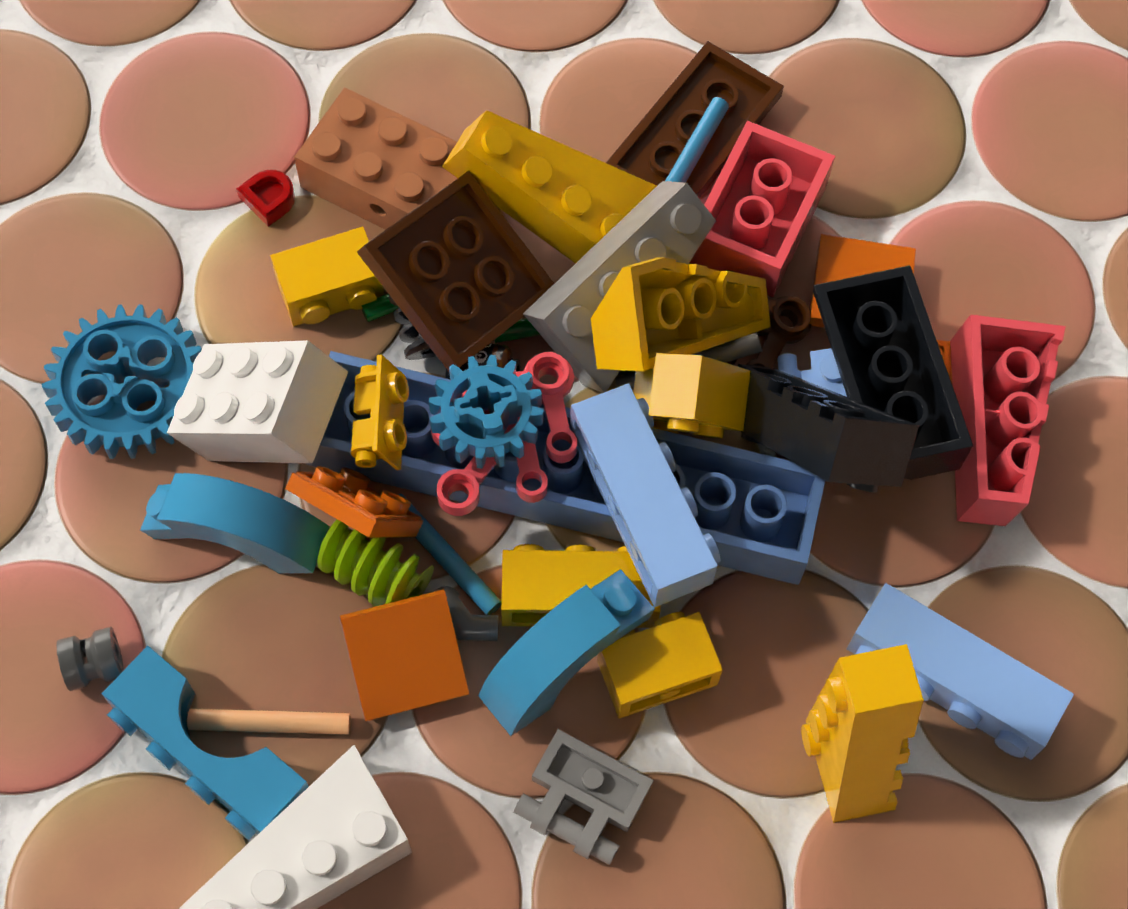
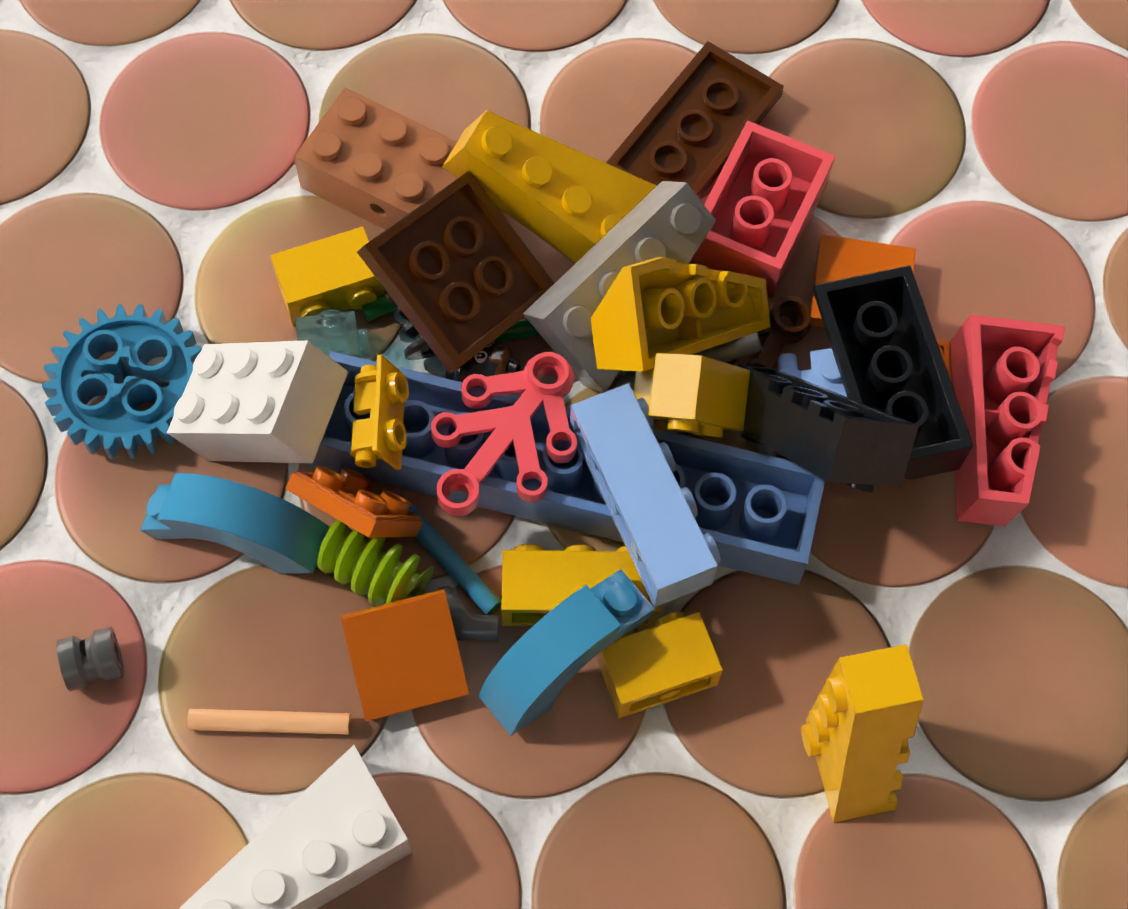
(157, 702): dark azure arch -> none
(268, 195): red tile -> none
(334, 332): none -> clear light blue brick
(482, 433): dark azure gear -> none
(591, 782): light grey plate -> none
(698, 140): dark azure bar -> none
(966, 674): light blue brick -> none

